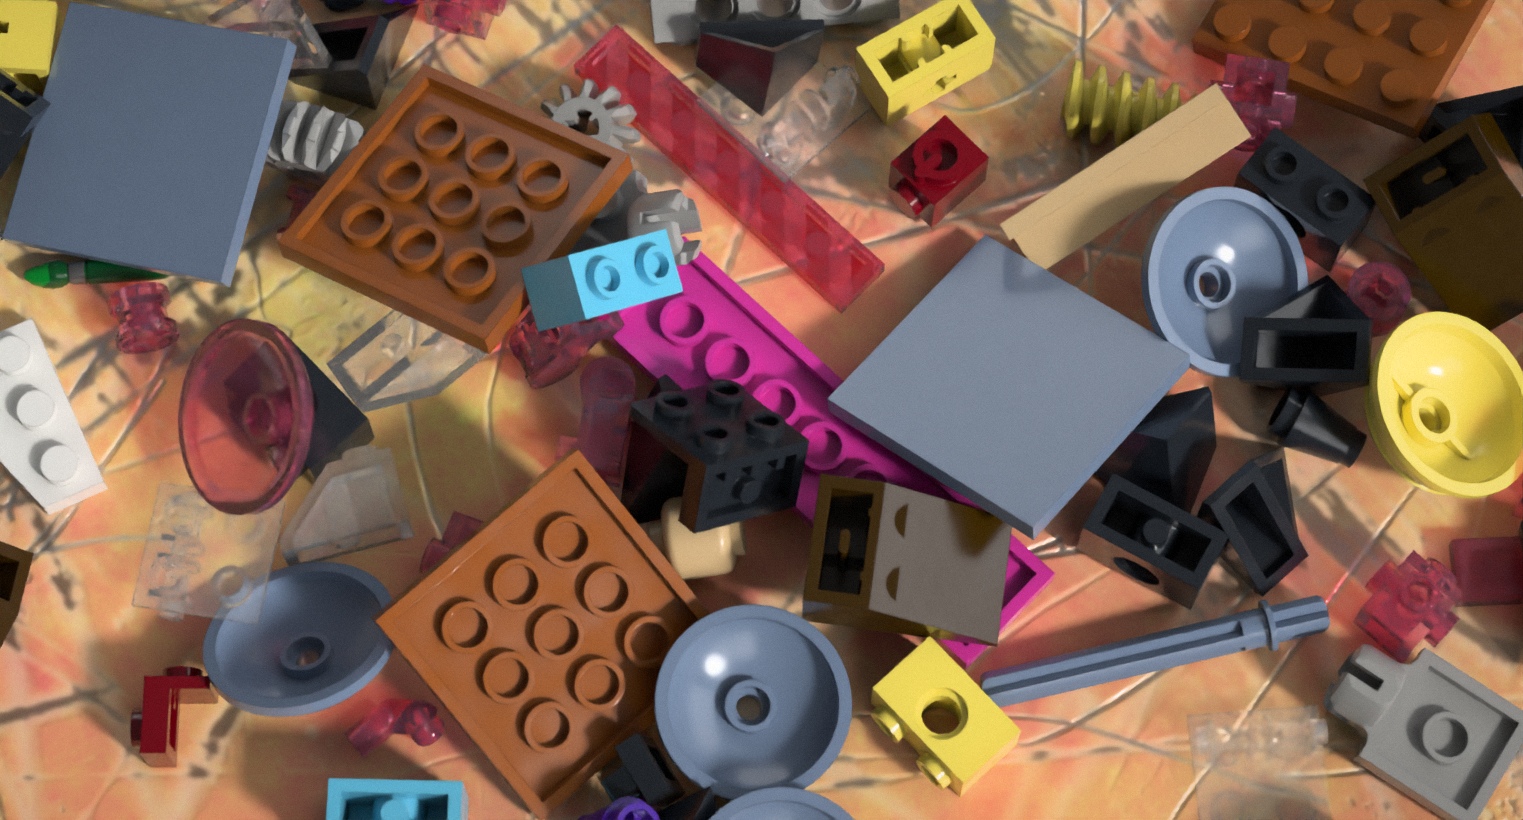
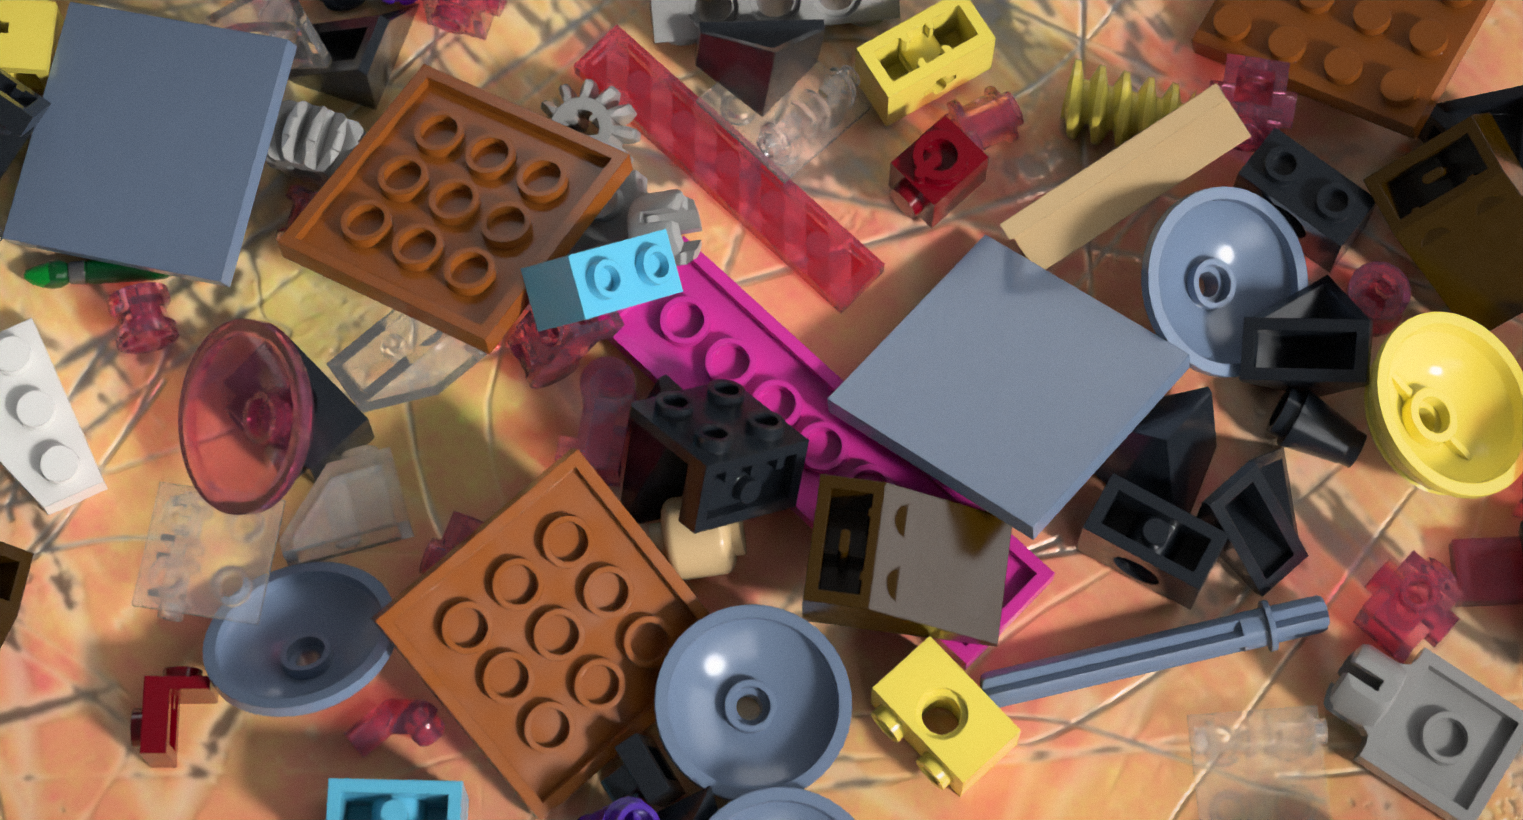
(988, 118): none -> clear pink brick

